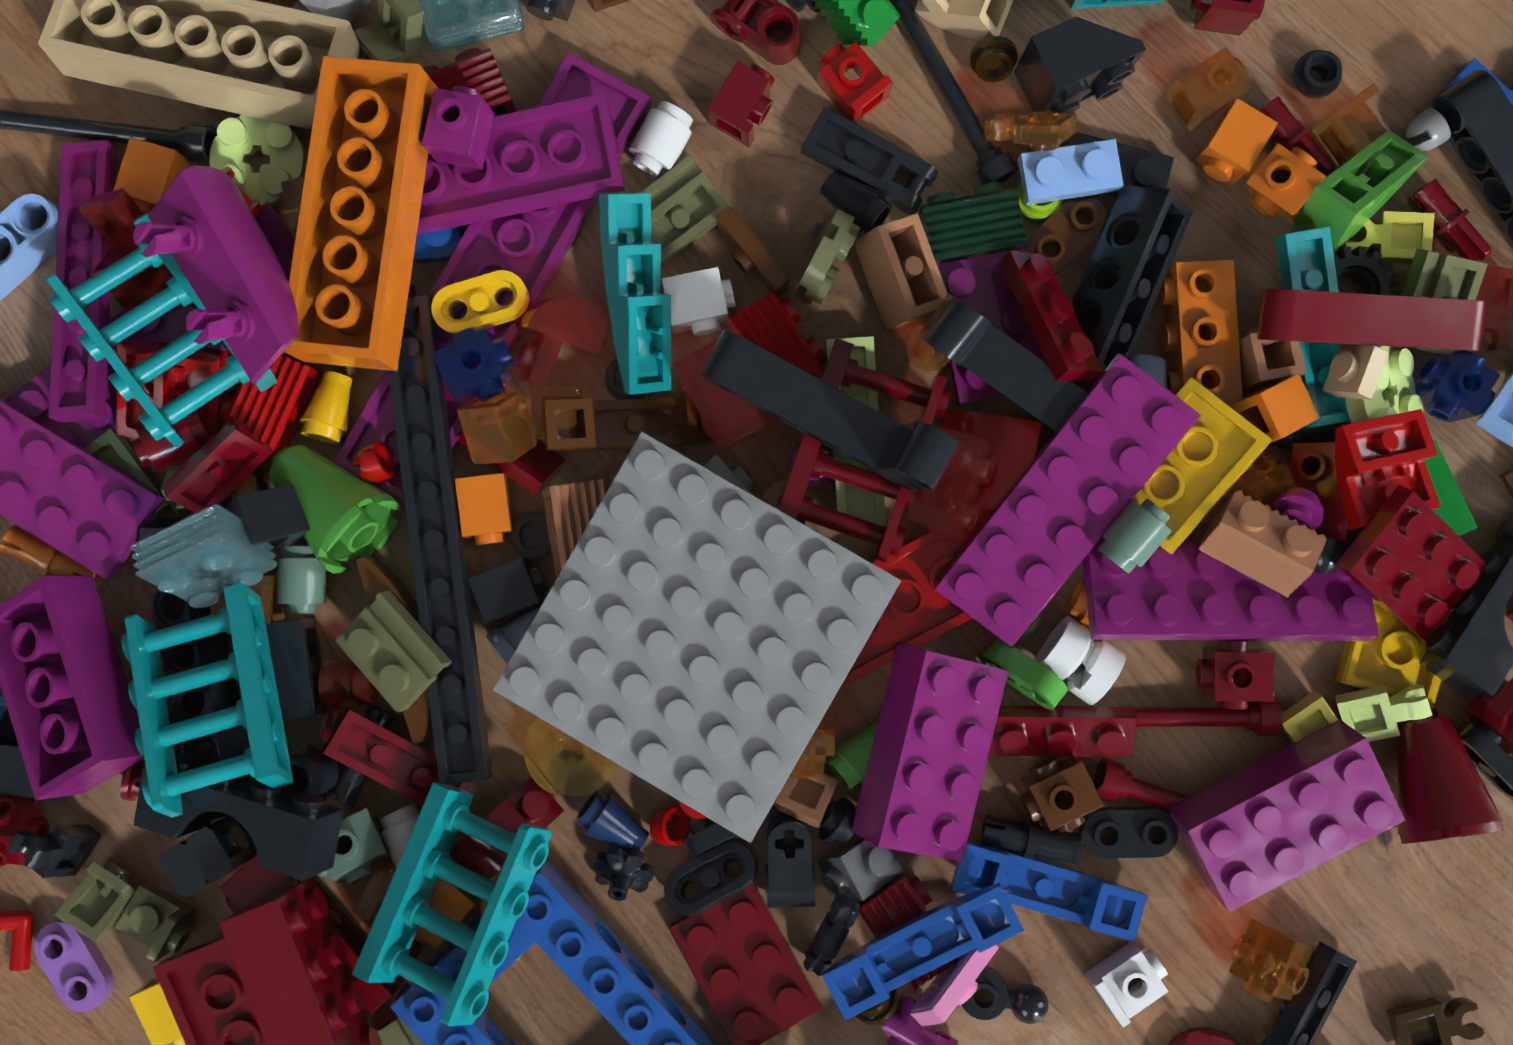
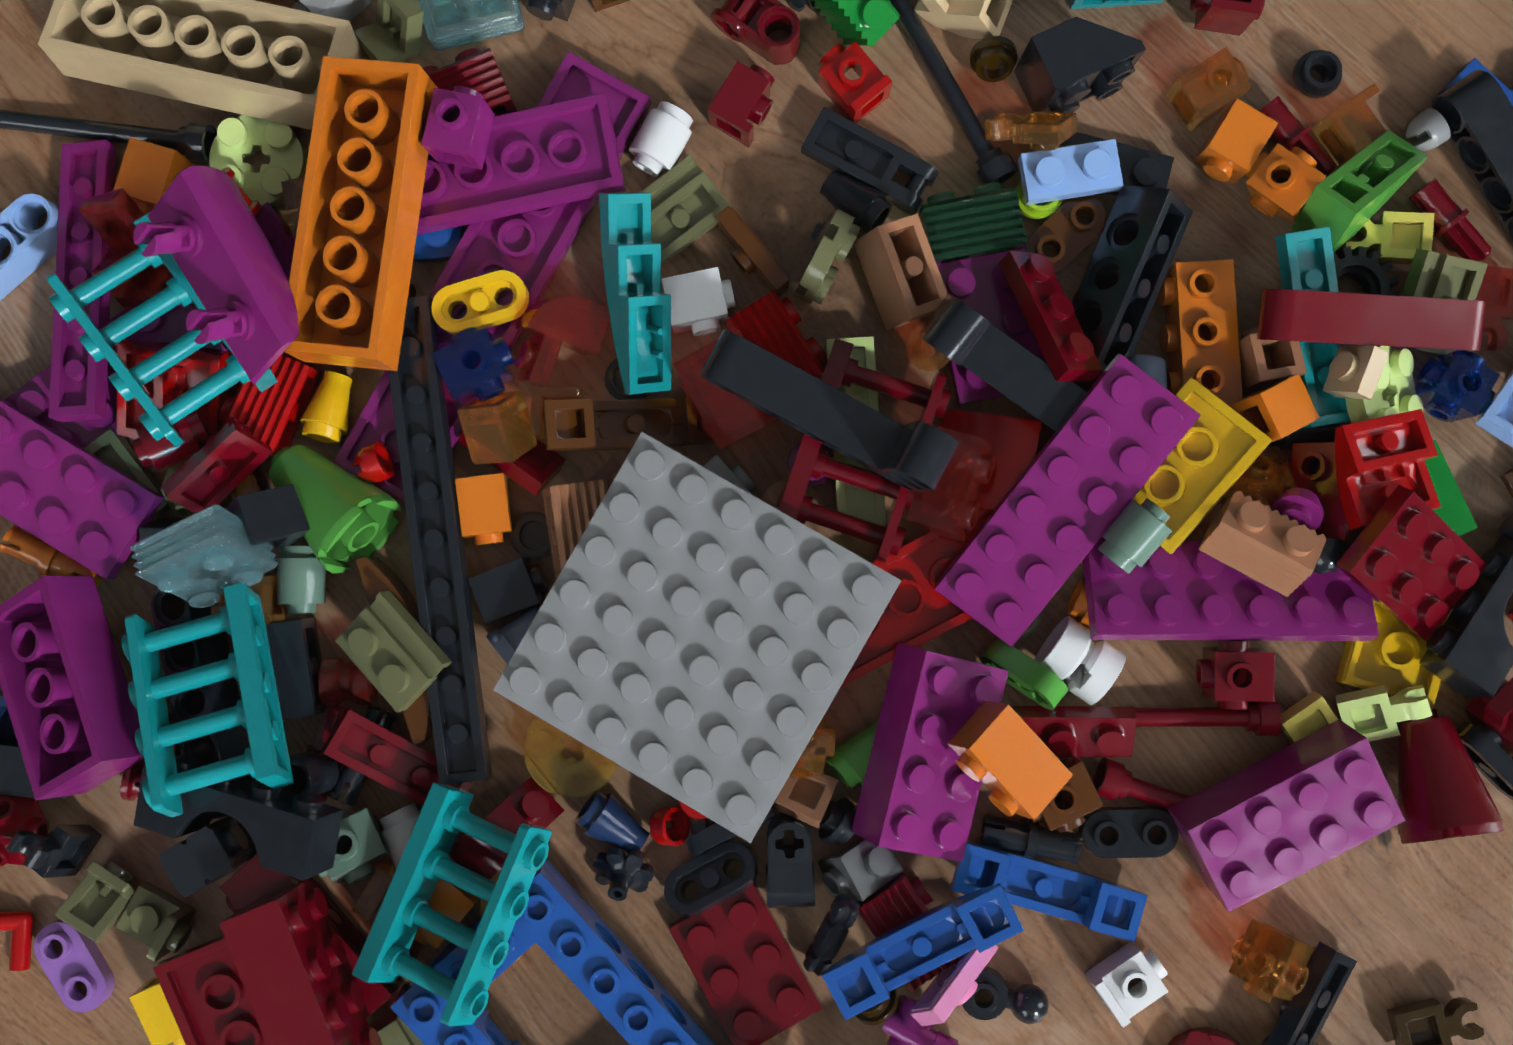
(1009, 760): none -> orange brick

